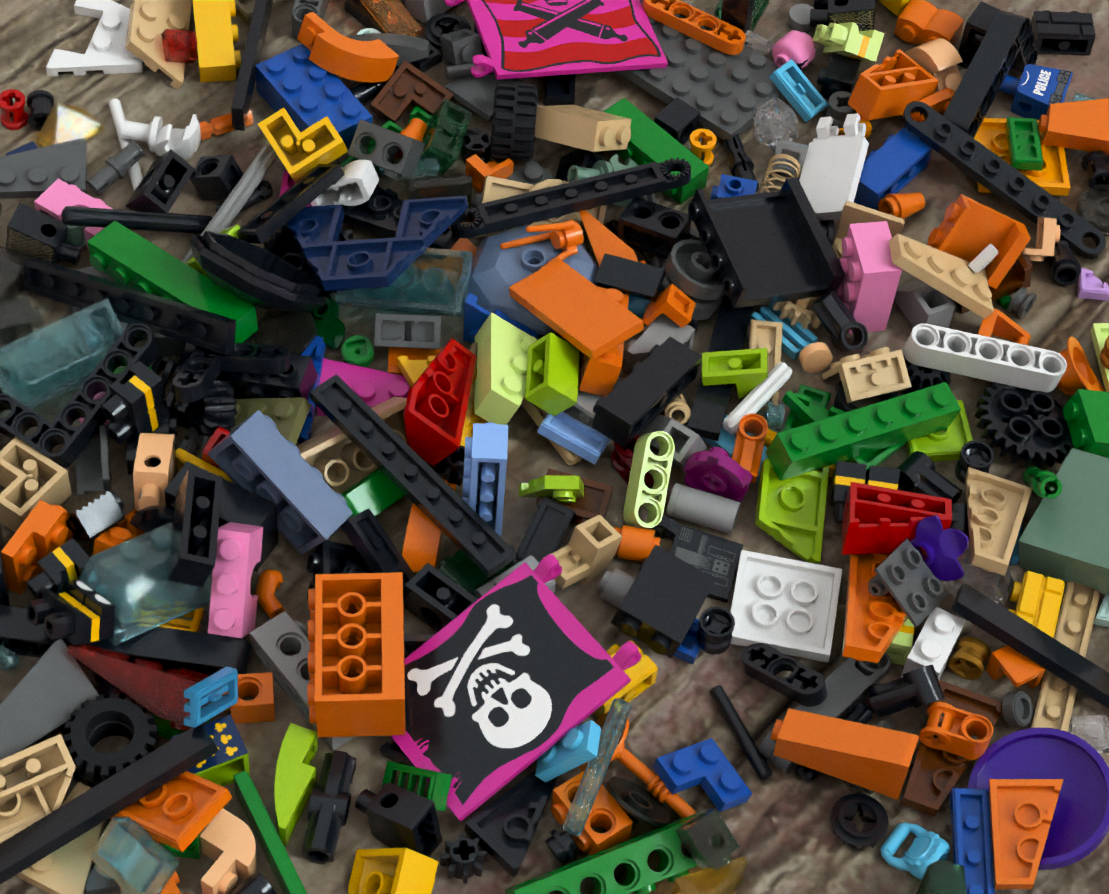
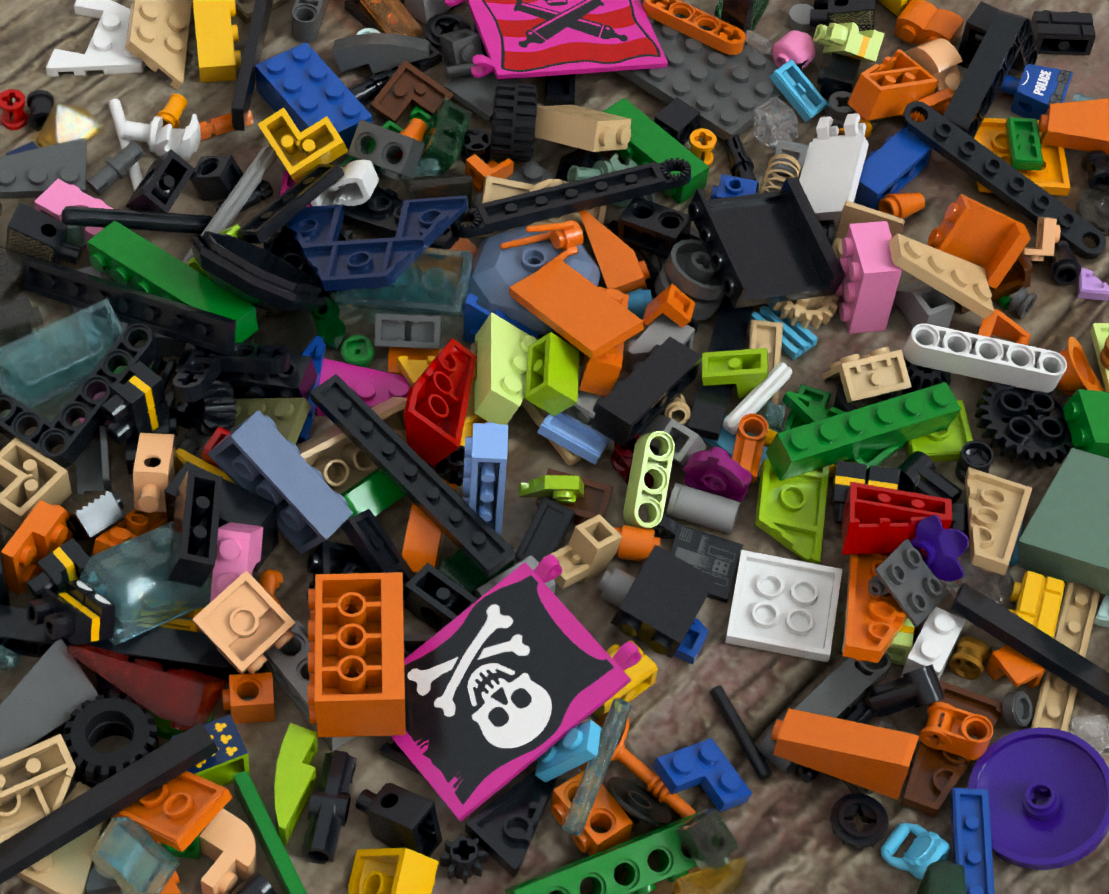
(152, 518): black tile -> none
(173, 110): none -> light orange pin
(179, 45): clear red tile -> none
(211, 690): dark azure tile -> none
(245, 624): none -> light nougat plate
(345, 56): orange arch -> none
(438, 784): green slope -> none
(561, 846): black plate -> none
(630, 277): black tile -> none
(721, 625): black wheel -> none
(792, 686): black beam -> none
(815, 357): light nougat tile -> none
(837, 320): black piece -> none
(984, 258): white tile -> none
(1019, 827): orange wing -> none
(1038, 487): green pin -> none

